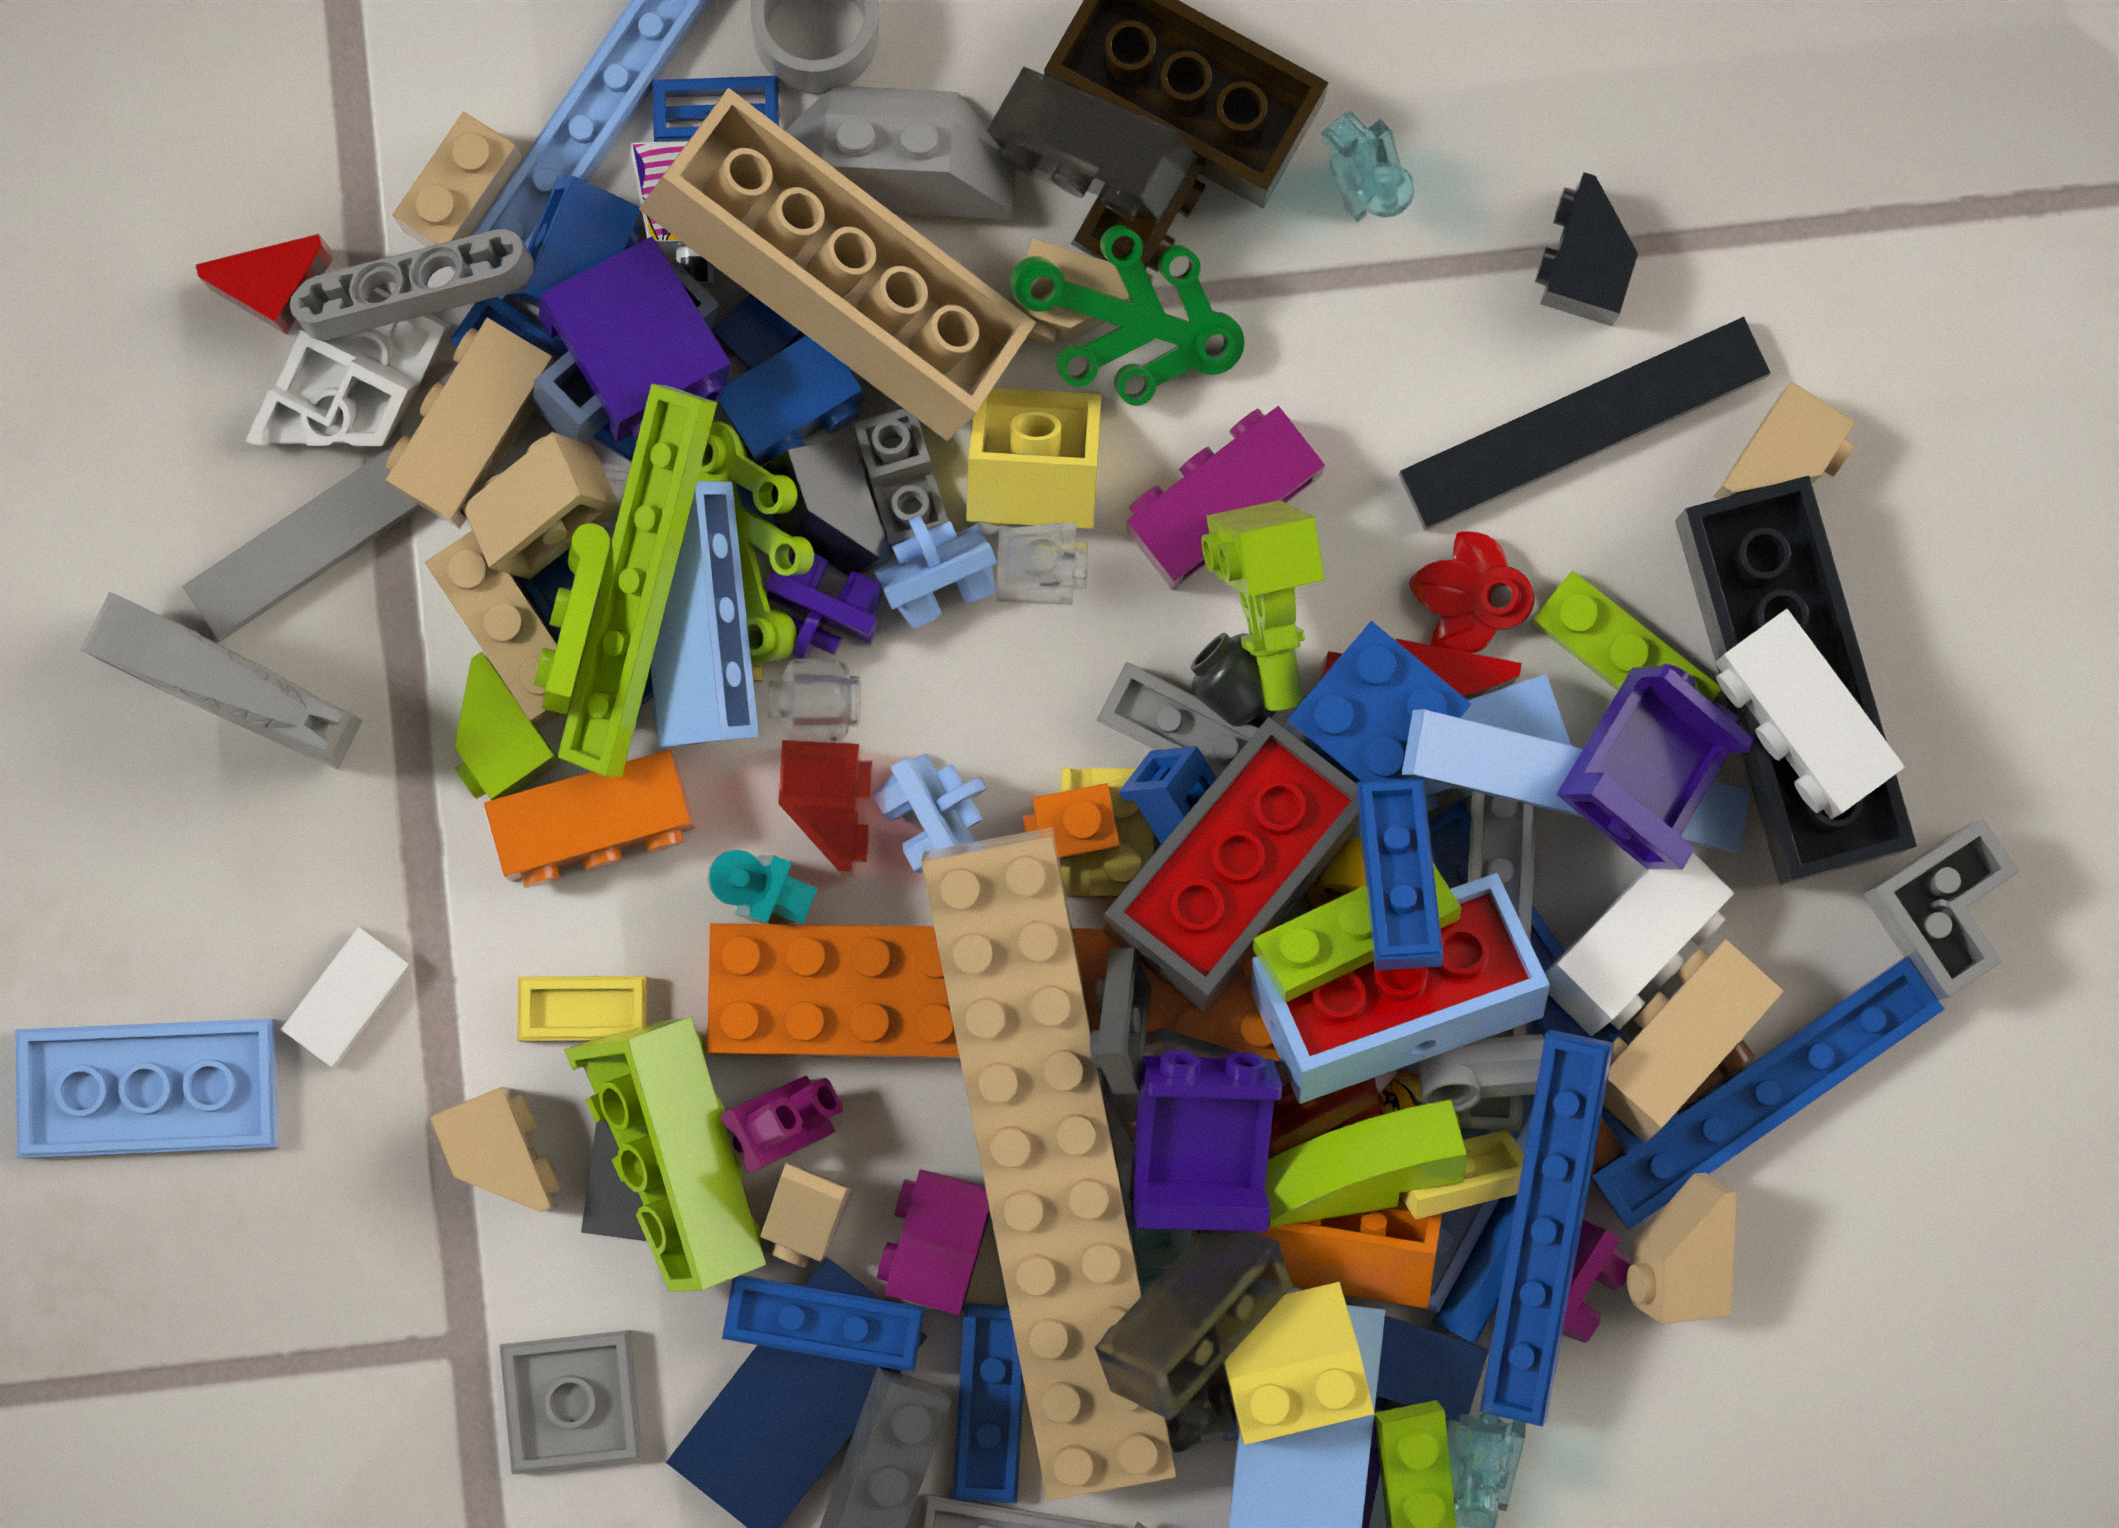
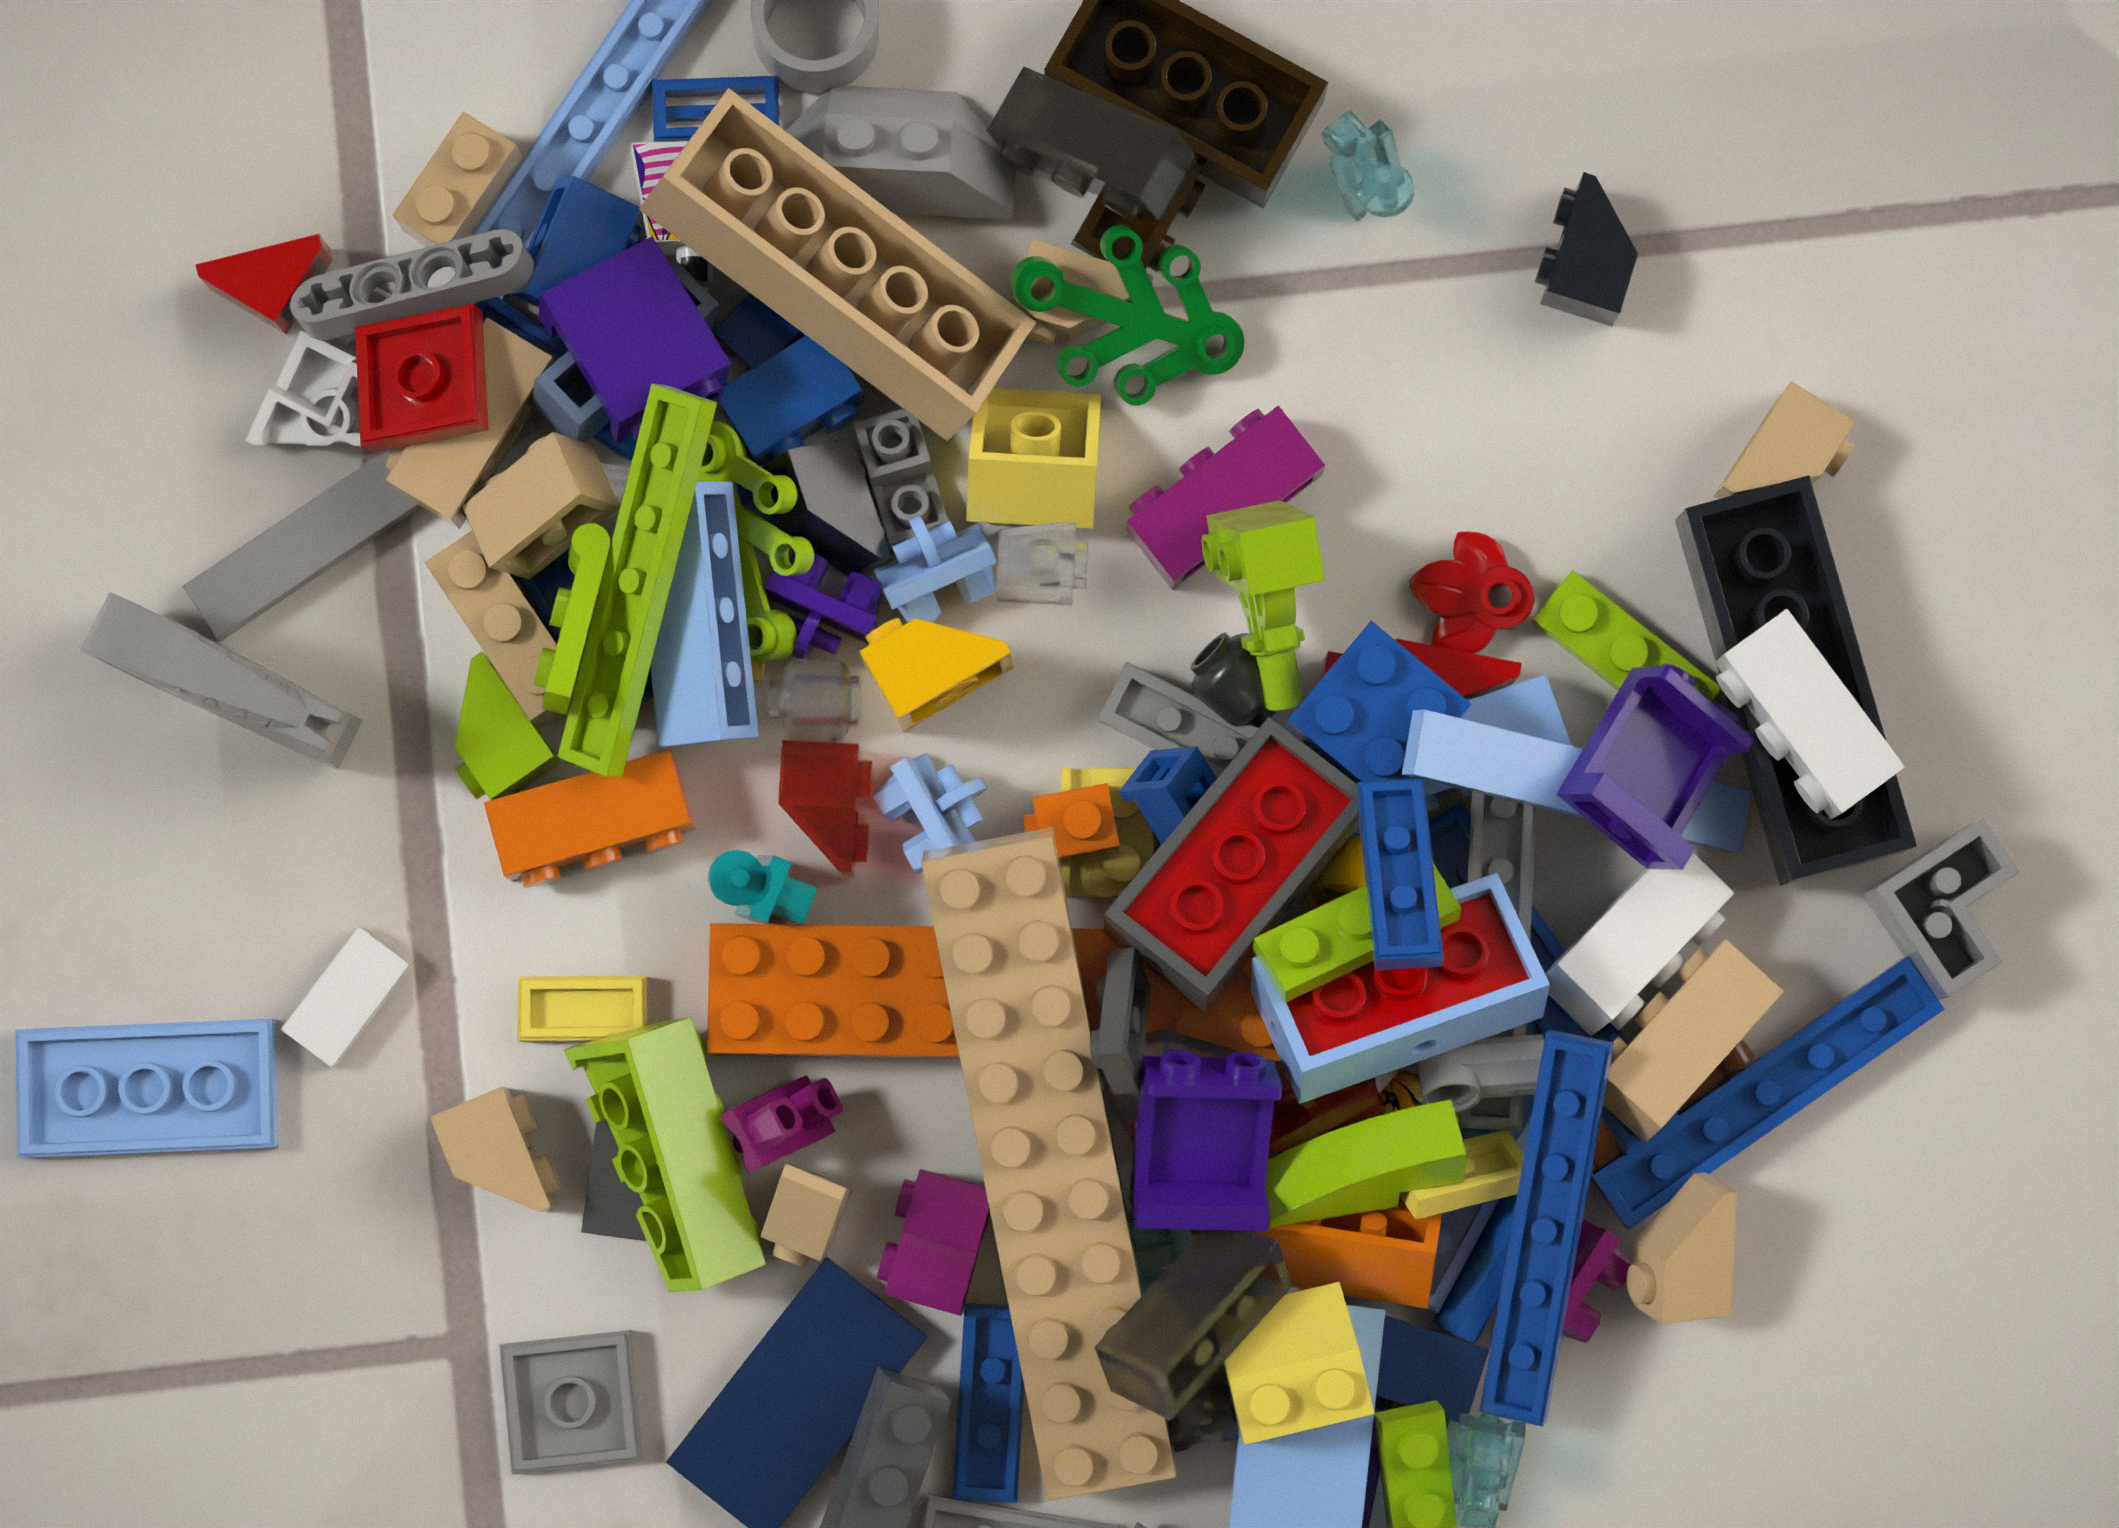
(421, 378): none -> red tile
(823, 1323): blue tile -> none
(930, 666): none -> yellow slope
(1584, 423): black tile -> none

